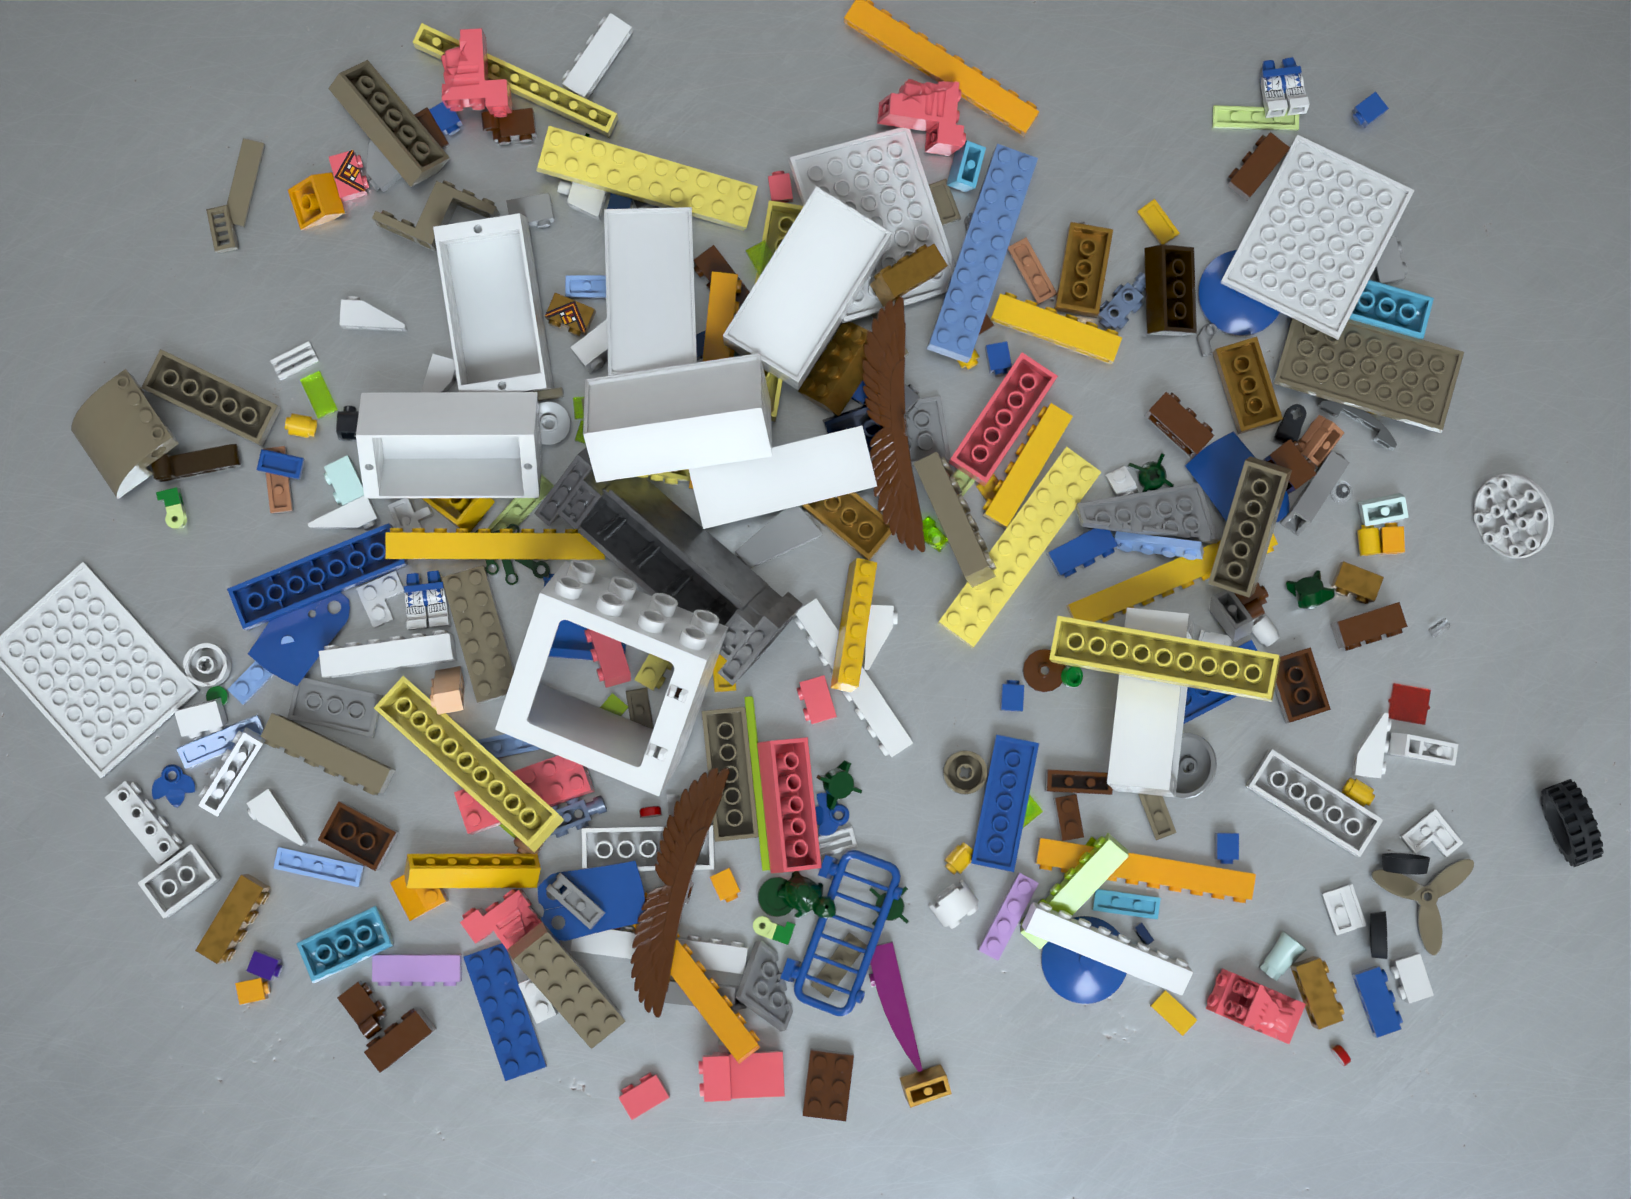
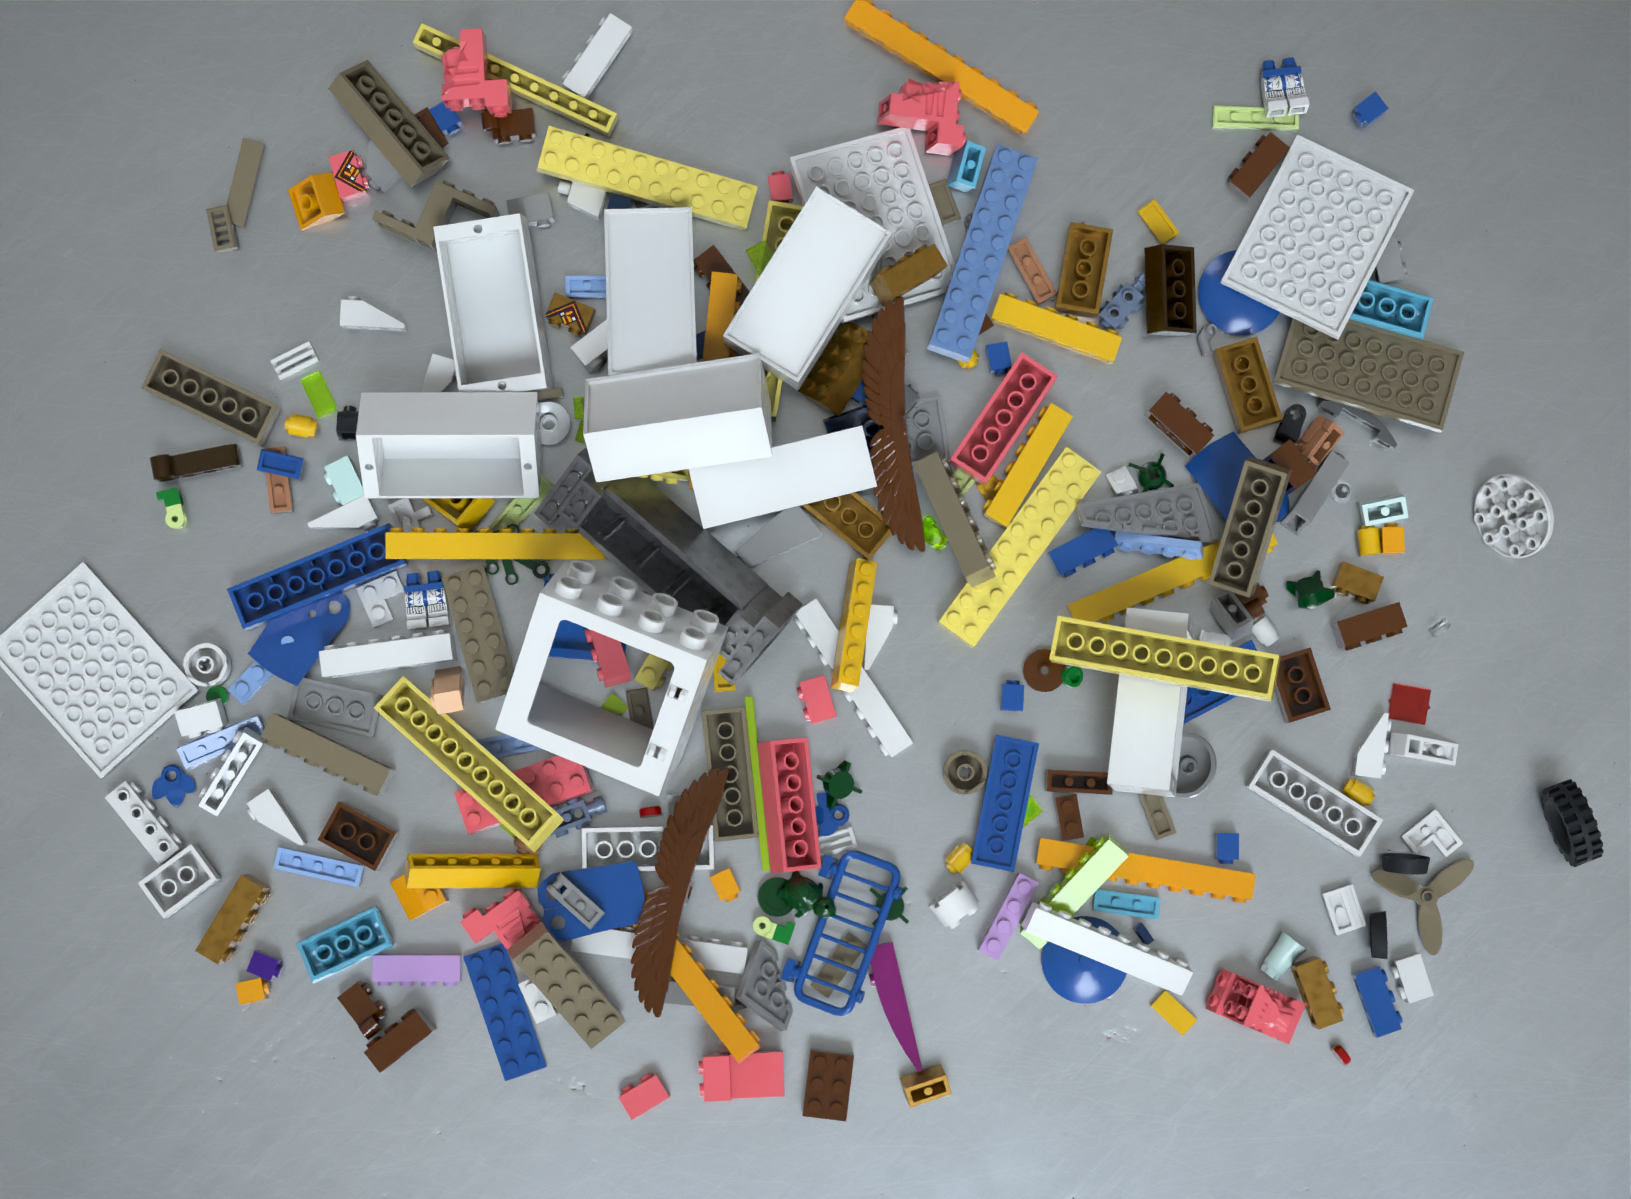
(122, 433): dark tan slope -> none

